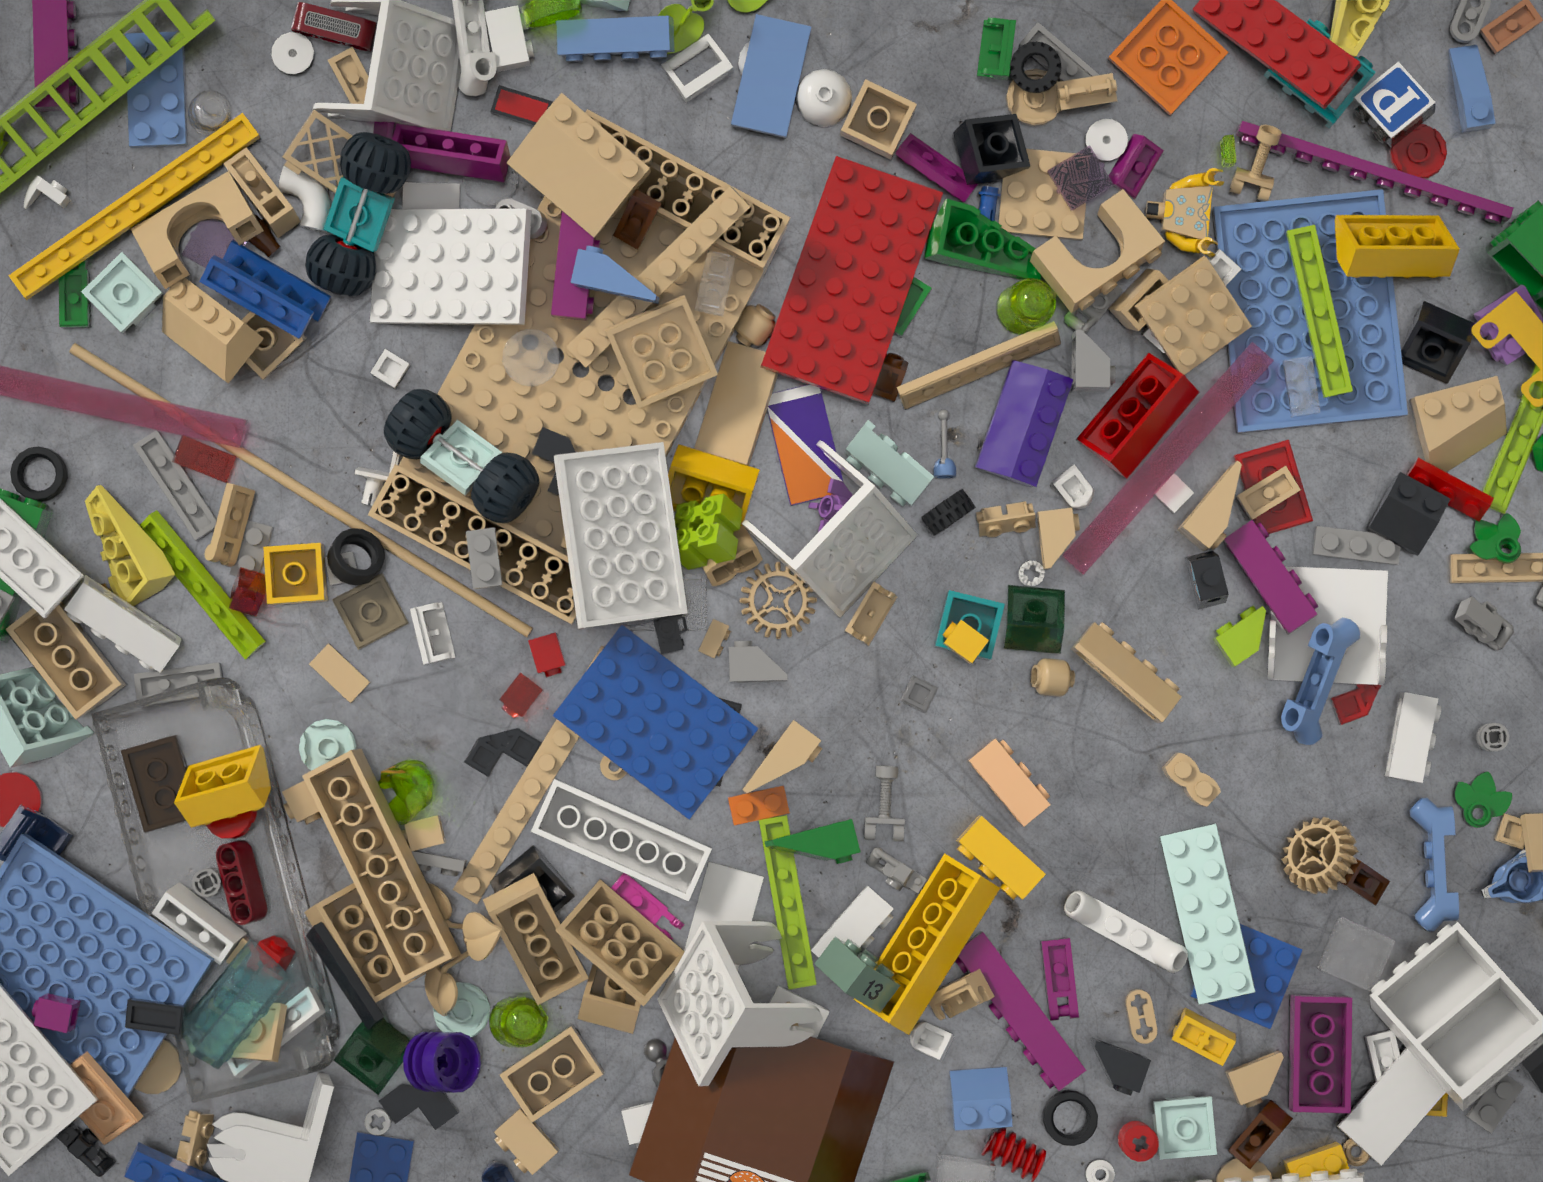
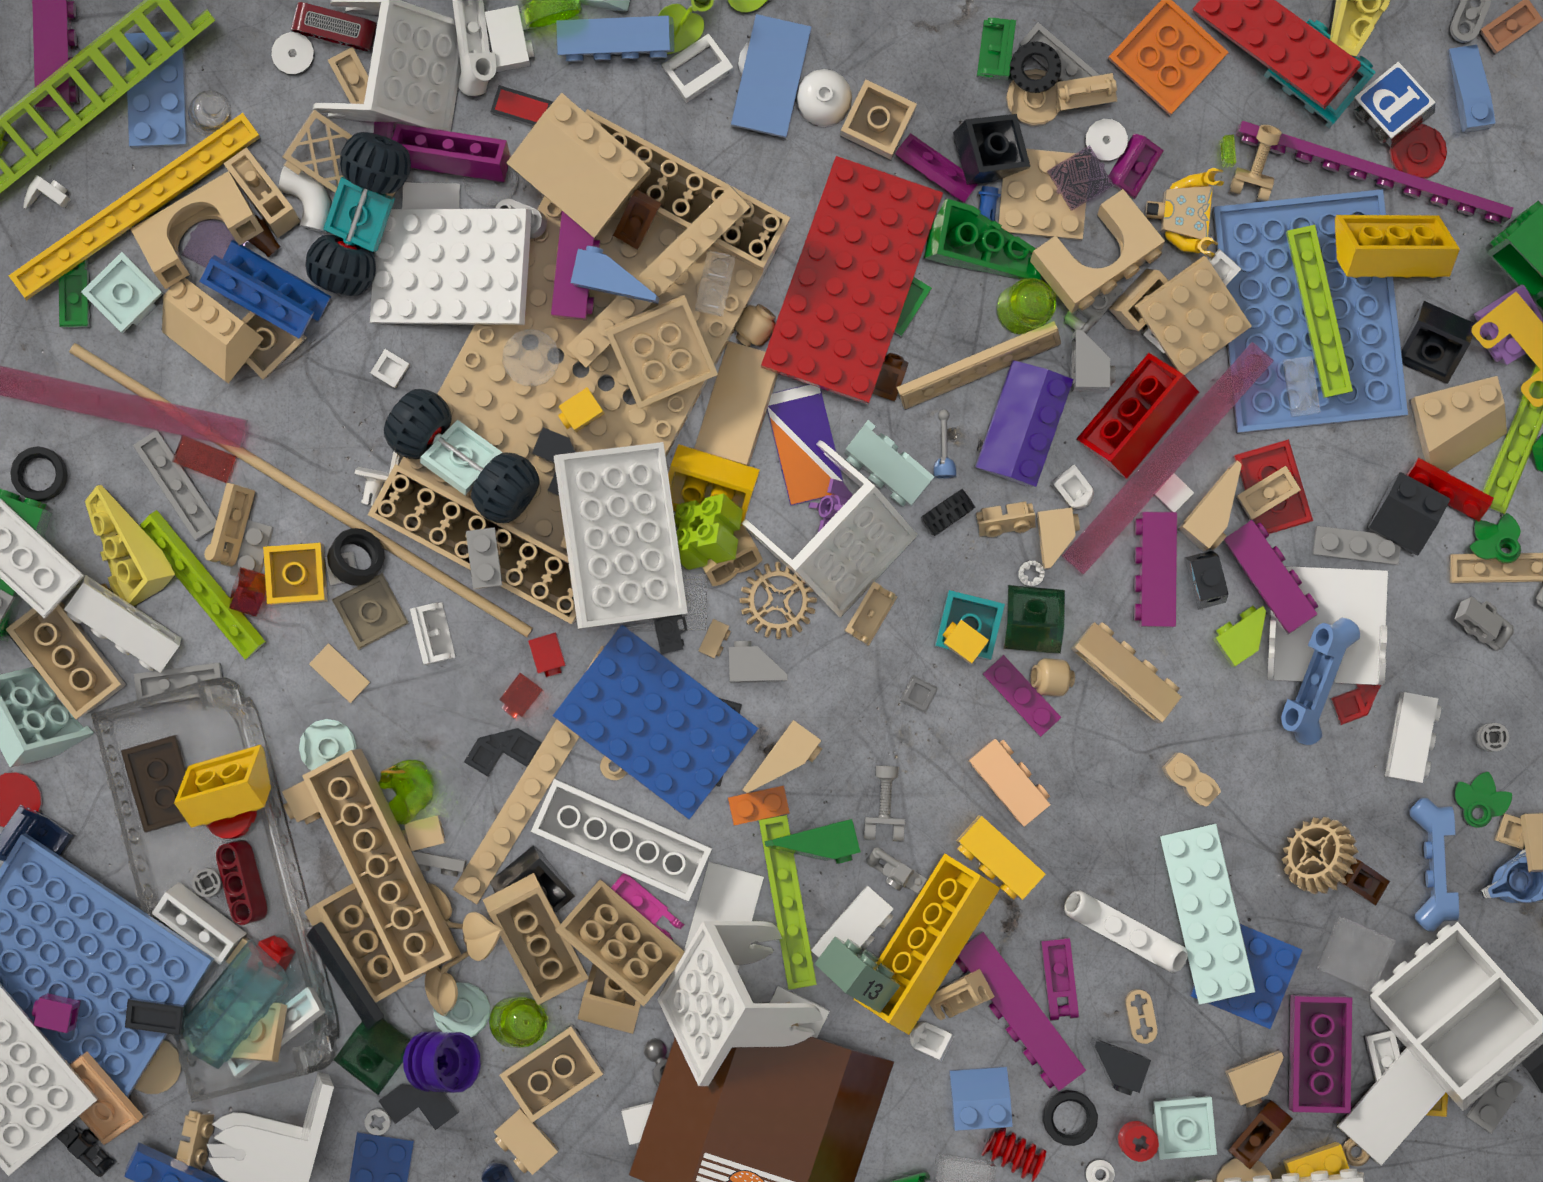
(580, 410): none -> yellow brick
(1021, 695): none -> magenta plate
(1157, 569): none -> magenta brick
(1204, 1037): yellow hinge -> none

